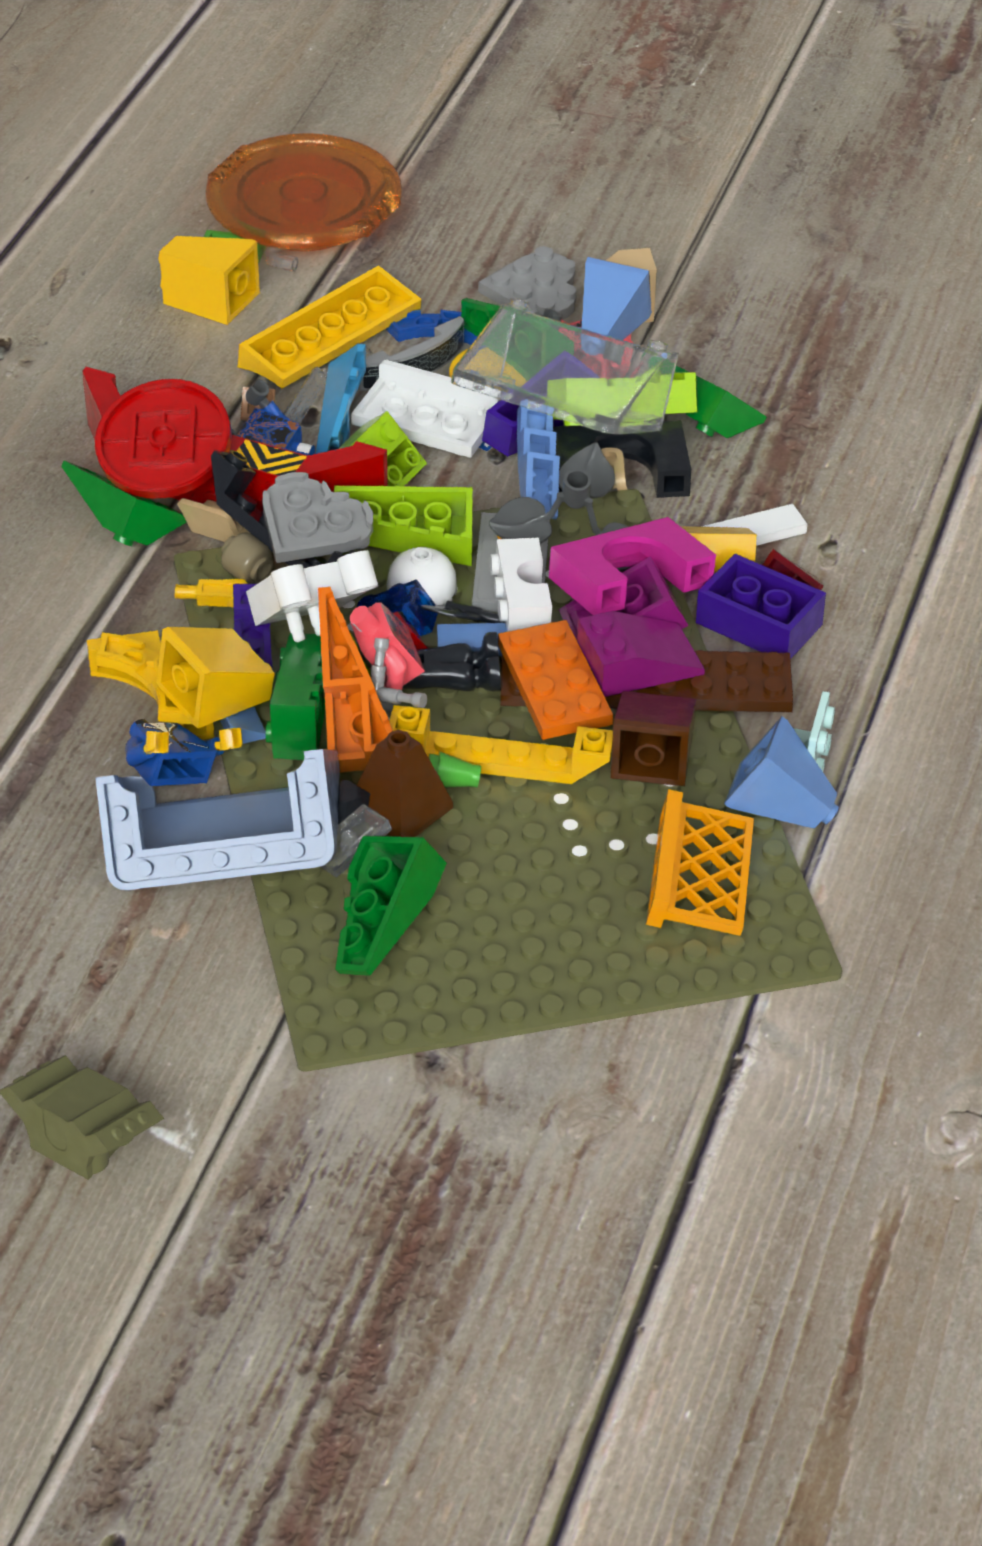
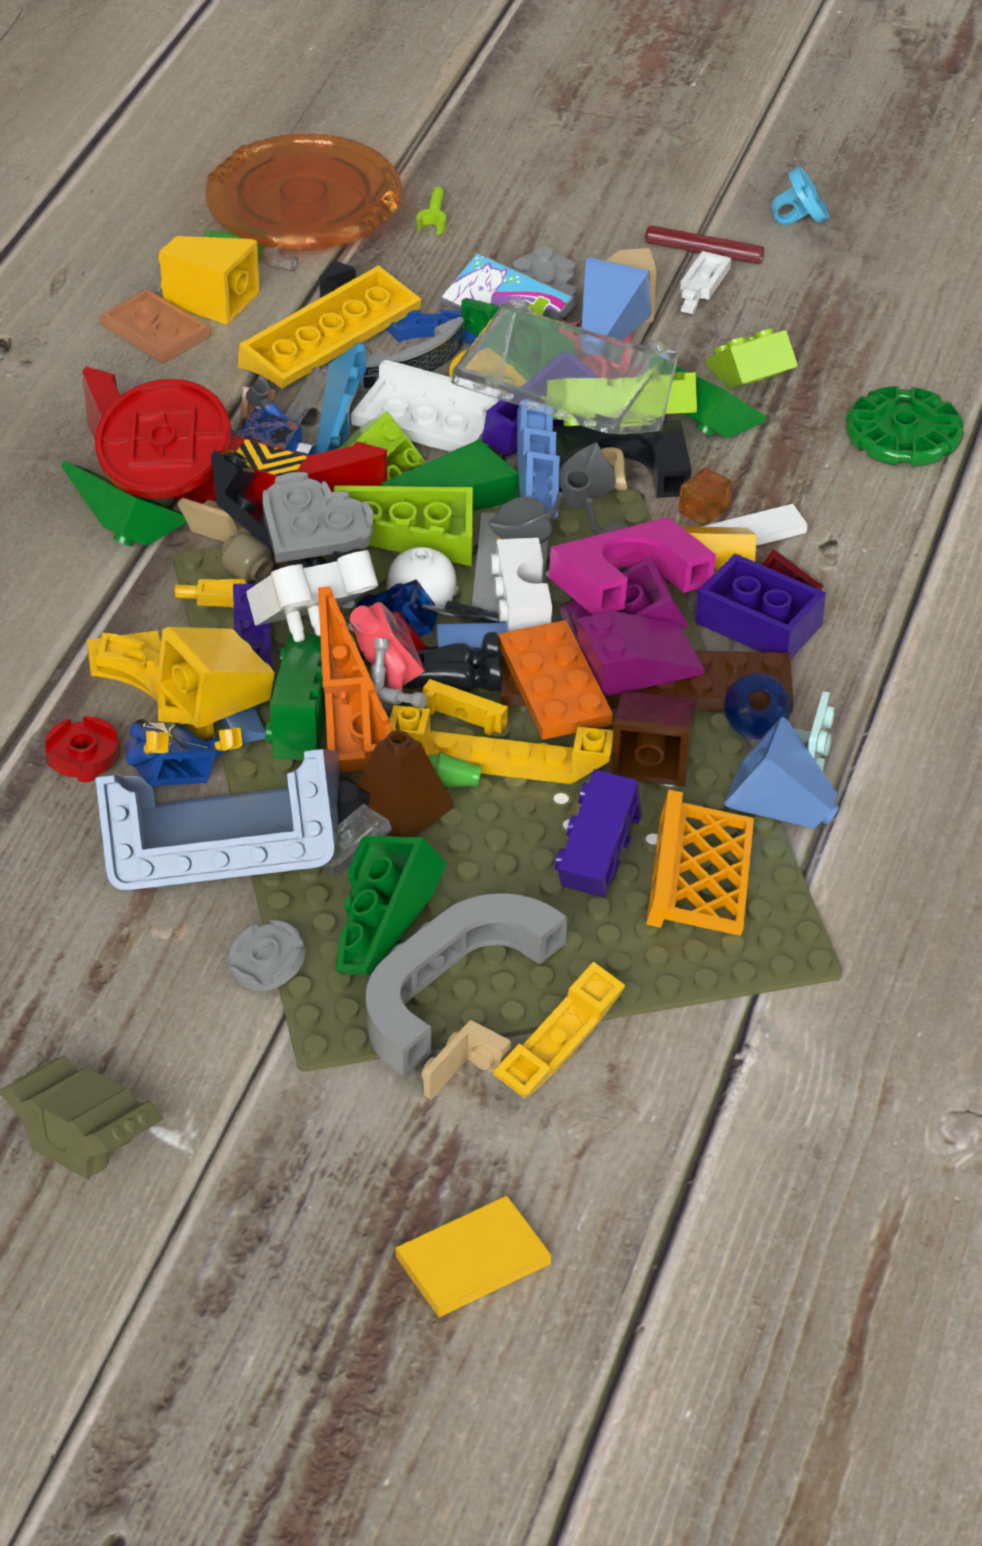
(87, 762): none -> red plate
(155, 325): none -> nougat tile
(266, 955): none -> light grey tile
(335, 277): none -> black slope
(433, 214): none -> lime piece
(466, 706): none -> yellow piece
(469, 466): none -> green slope
(471, 1043): none -> tan bracket
(473, 923): none -> light grey arch
(473, 1256): none -> yellow tile
(497, 283): none -> tile
(561, 1032): none -> yellow slope
(599, 833): none -> dark purple wedge
(699, 243): none -> dark red axle
(703, 279): none -> white plate
(705, 496): none -> clear orange brick
(747, 720): none -> clear blue piece
(752, 358): none -> lime slope
(802, 197): none -> medium azure tile
(905, 432): none -> green plate

